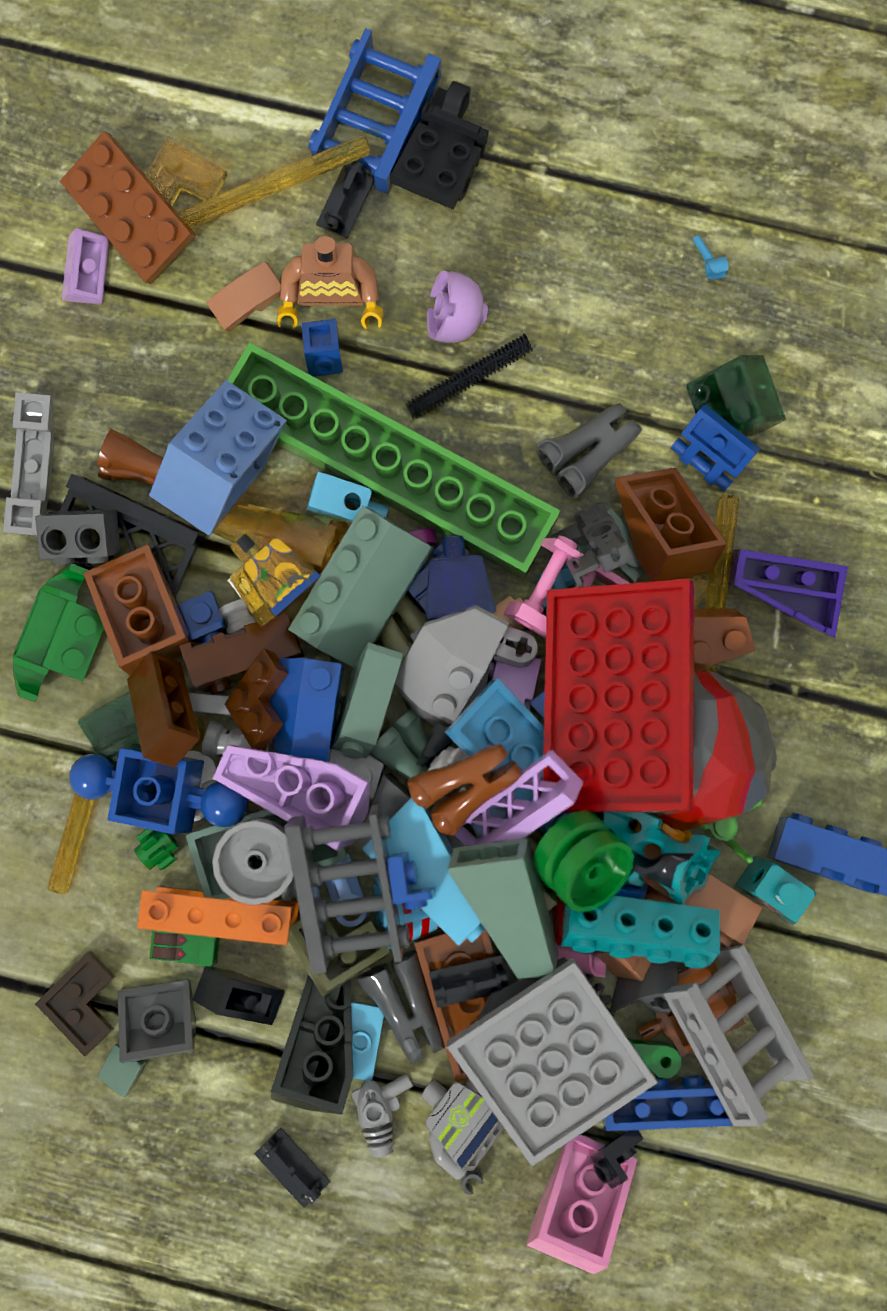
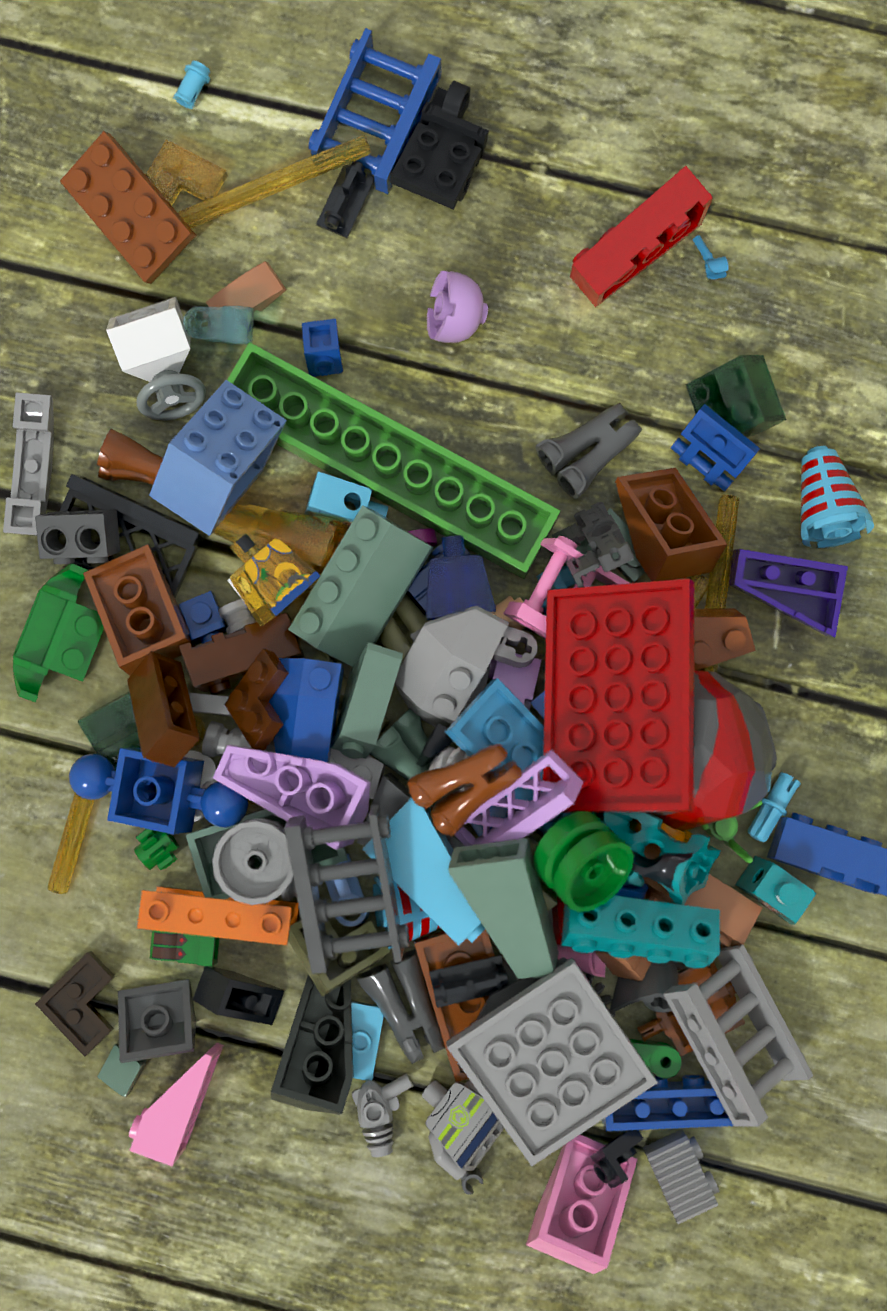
(85, 267): lavender slope -> none
(154, 347): none -> white piece
(168, 1124): none -> bright pink slope
(192, 84): none -> medium azure pin
(224, 325): none -> clear light blue piece
(292, 1167): black hinge -> none
(329, 276): nougat torso -> none
(402, 877): blue bracket -> none
(469, 376): black axle -> none
(641, 237): none -> red wedge
(681, 1176): none -> light grey brick
(773, 807): none -> medium azure axle
(830, 501): none -> medium azure cone

